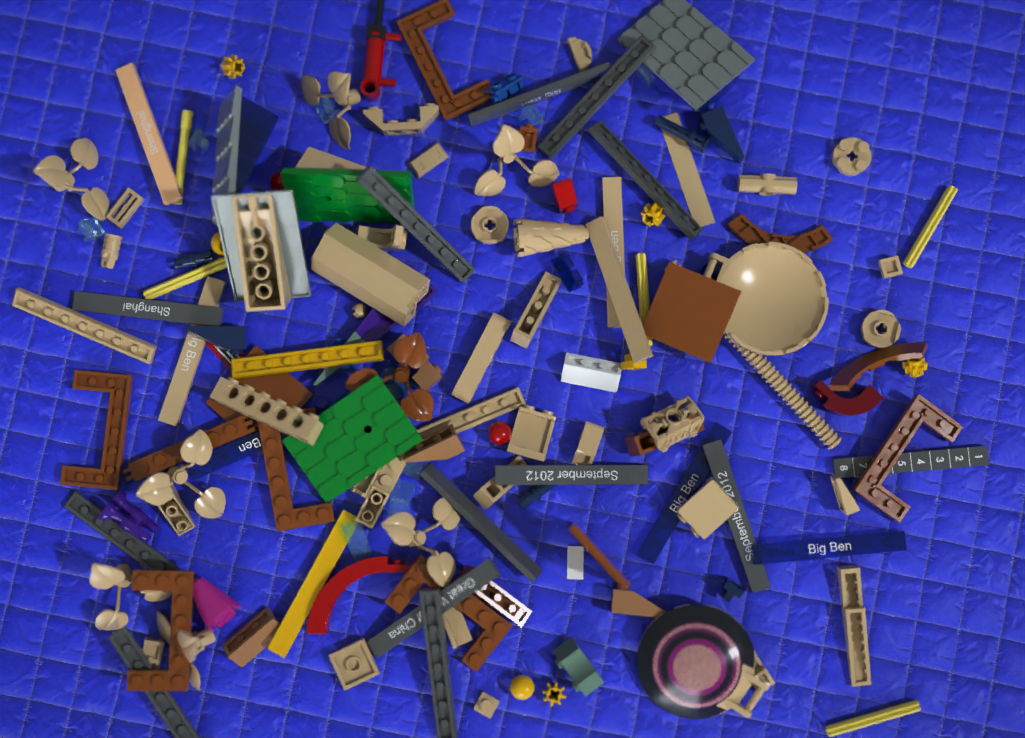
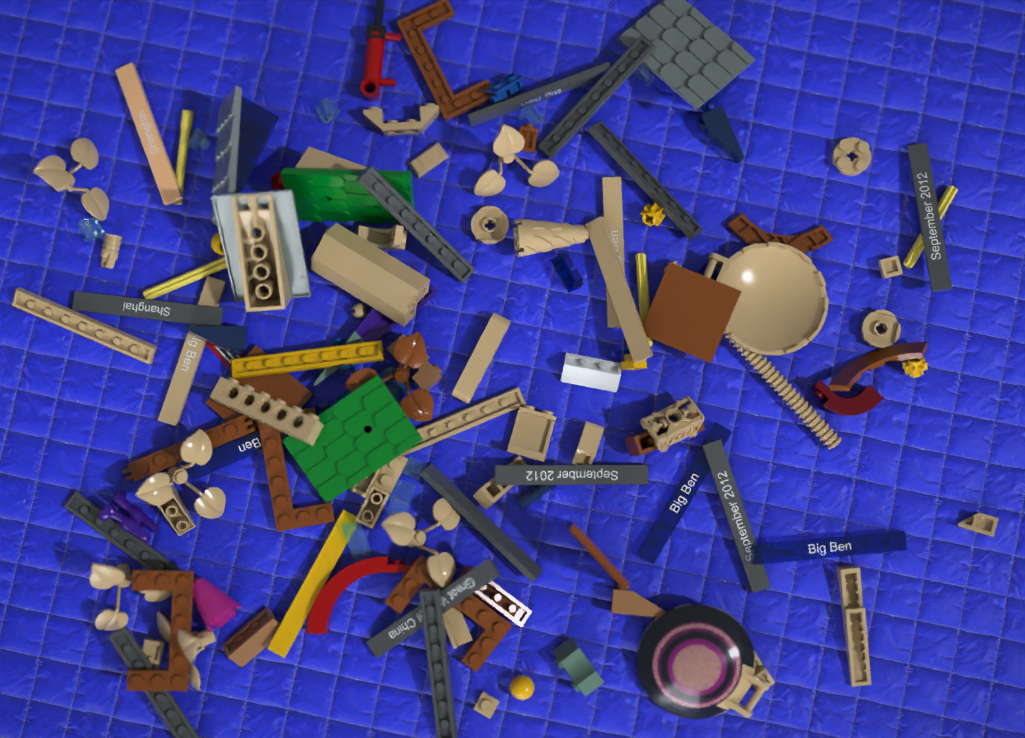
(115, 433): dark orange plate -> none
(131, 211): tan tile -> none
(193, 259): dark blue pin -> none
(232, 66): yellow gear -> none
(338, 85): tan plant -> none
(354, 664): tan plate -> none
(436, 446): medium nougat slope -> none
(499, 433): red piece -> none
(535, 310): tan slope -> none
(552, 699): yellow gear -> none
(564, 196): red slope -> none
(575, 562): white sticker -> none
(581, 53): tan tile -> none
(688, 176): tan sticker -> none
(691, 137): dark blue pin -> none
(707, 509): tan panel -> none
(731, 589): dark blue tile -> none
(767, 184): tan piece -> none
(844, 499): tan slope -> none
(870, 482): dark orange plate -> none
(872, 718): light yellow axle -> none
(917, 461): dark grey tile -> none
(929, 217): none -> dark grey tile
(981, 524): none -> tan slope

